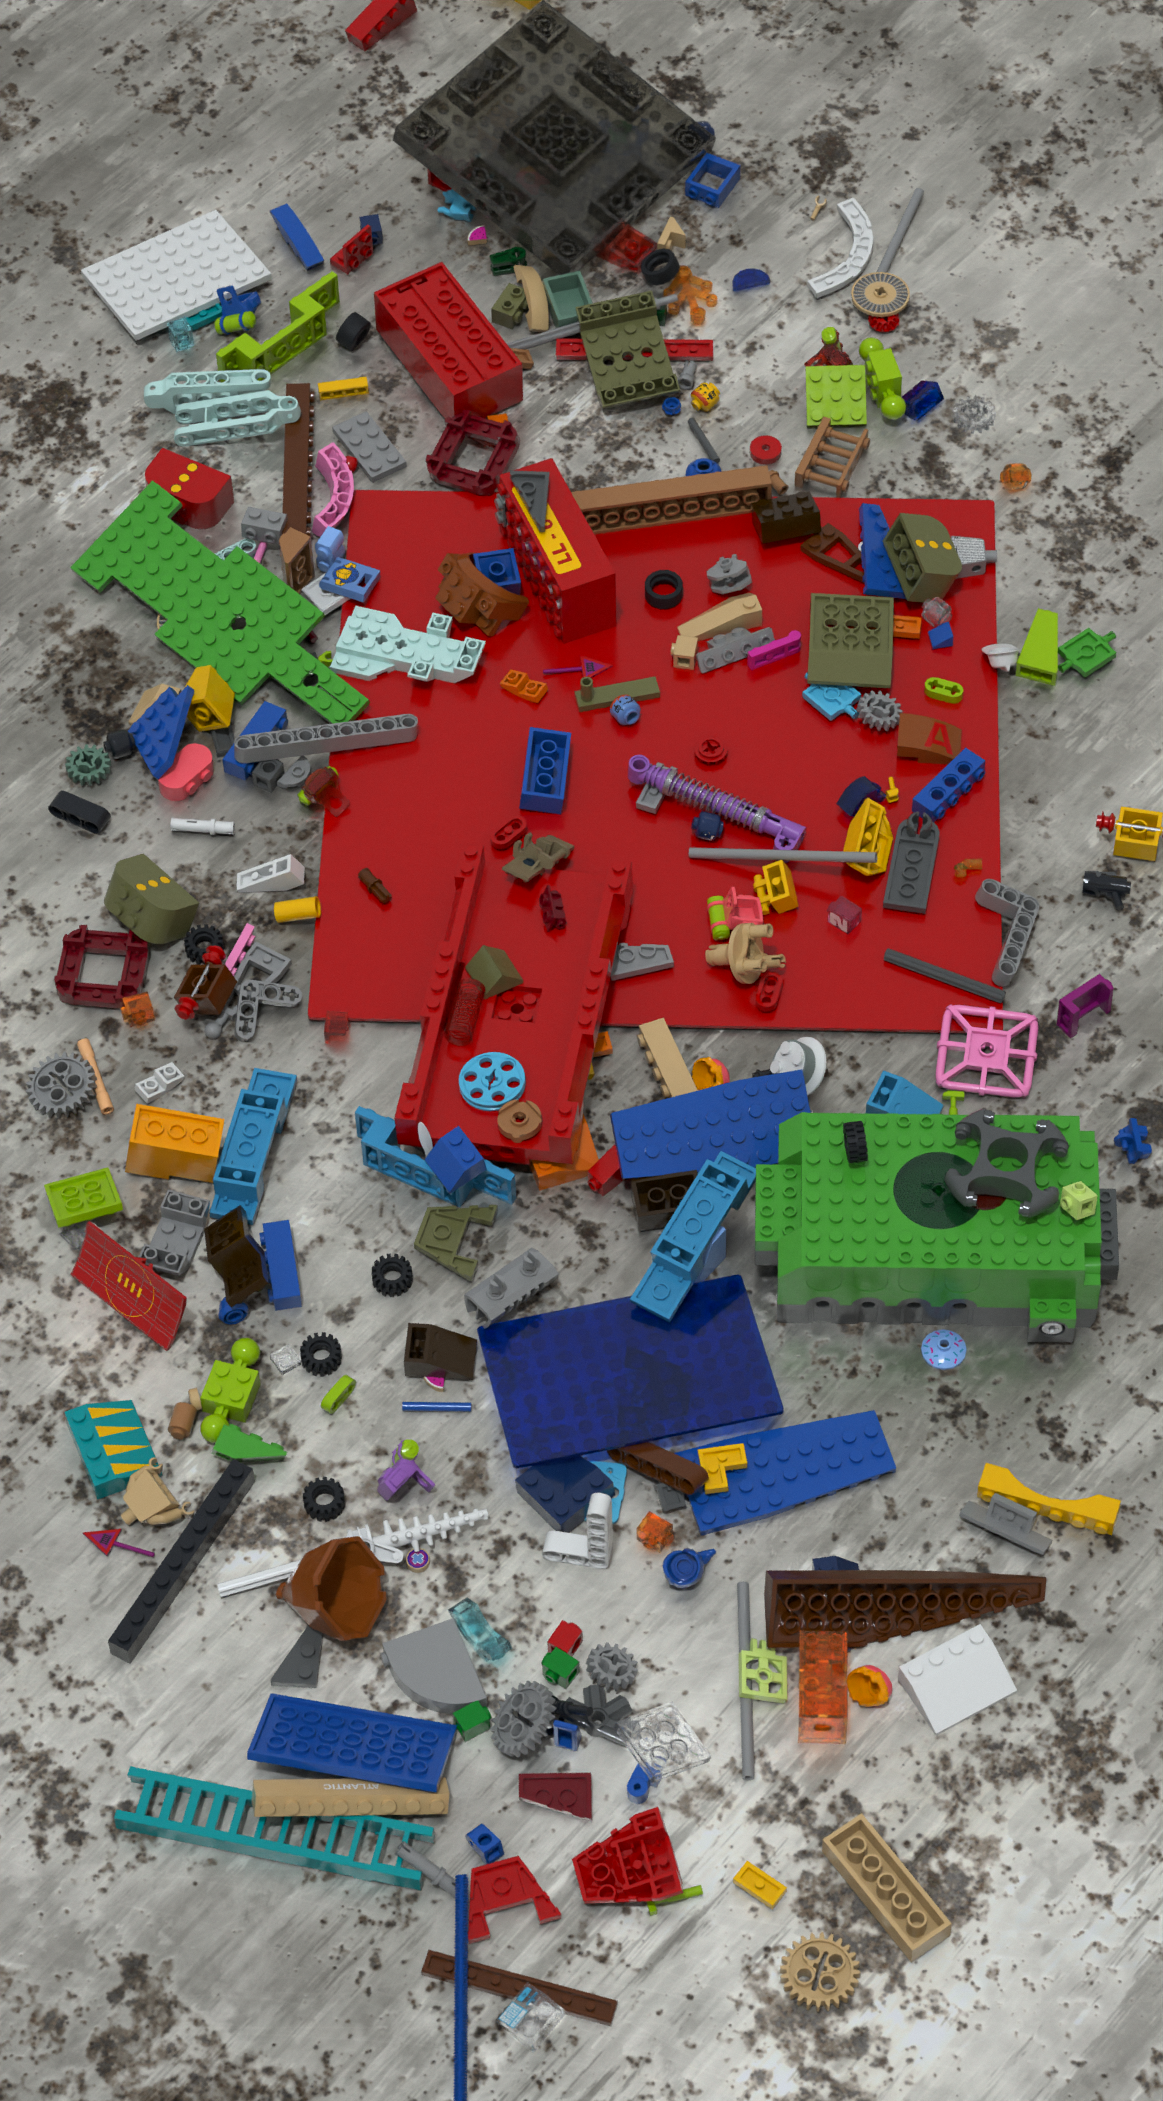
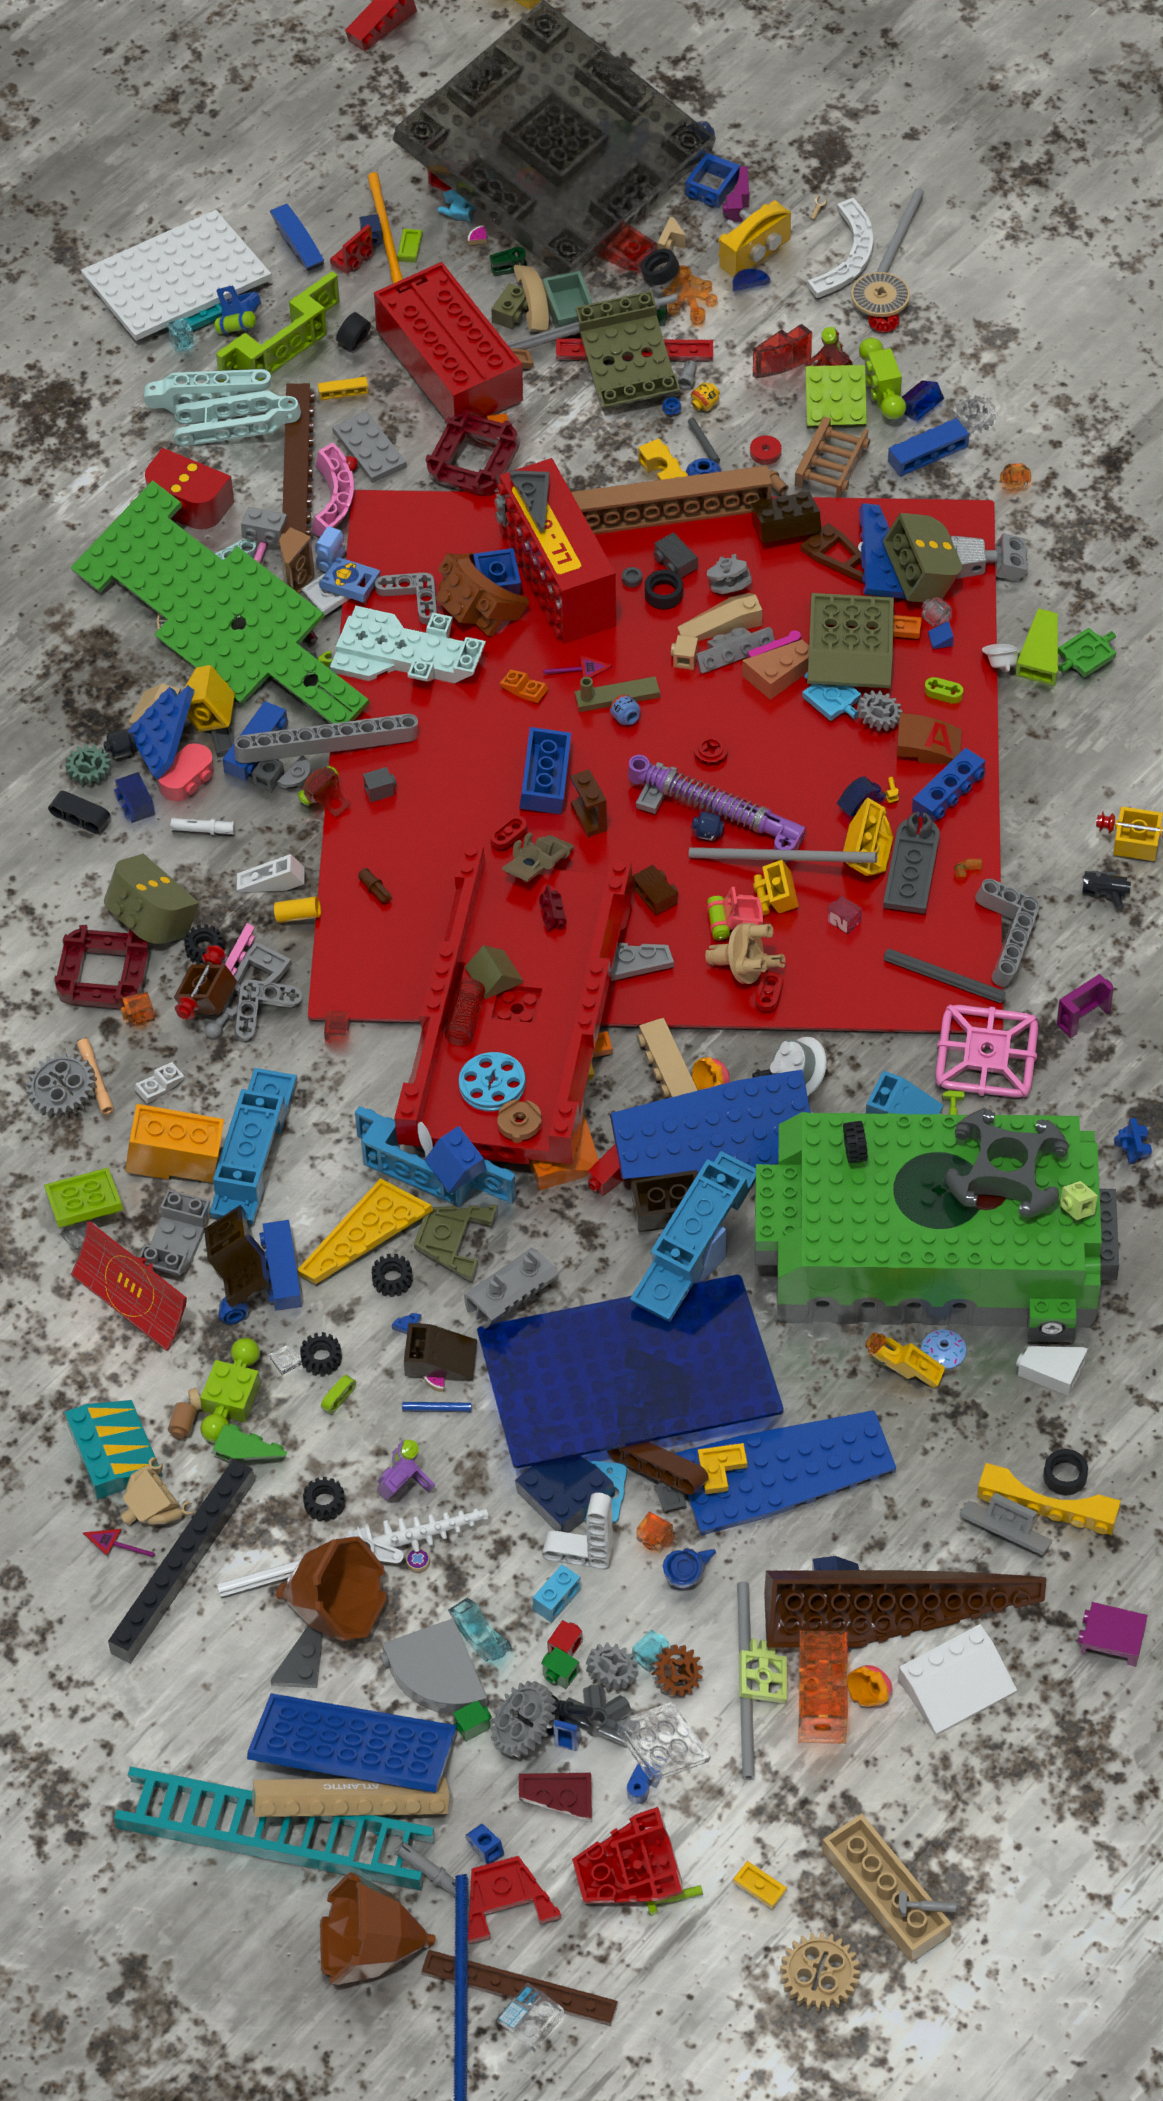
(134, 797): none -> clear blue brick
(366, 1932): none -> dark orange piece
(372, 1221): none -> yellow wing
(375, 187): none -> light orange piece
(379, 784): none -> dark grey brick
(401, 1324): none -> blue tile
(409, 245): none -> lime tile
(416, 587): none -> light grey beam
(556, 1593): none -> medium azure brick
(592, 805): none -> reddish brown window
(632, 577): none -> dark grey tile
(647, 1648): none -> clear light blue brick
(654, 889): none -> reddish brown brick
(657, 457): none -> yellow arch
(675, 555): none -> dark grey brick
(686, 1666): none -> dark orange gear
(738, 198): none -> magenta slope
(754, 237): none -> yellow piece
(777, 668): none -> nougat wedge
(782, 352): none -> clear red slope
(905, 1360): none -> yellow plate
(924, 1905): none -> light grey piece
(928, 447): none -> blue brick
(1011, 557): none -> light grey brick
(1052, 1366): none -> white slope
(1063, 1487): none -> black tyre
(1113, 1631): none -> magenta panel

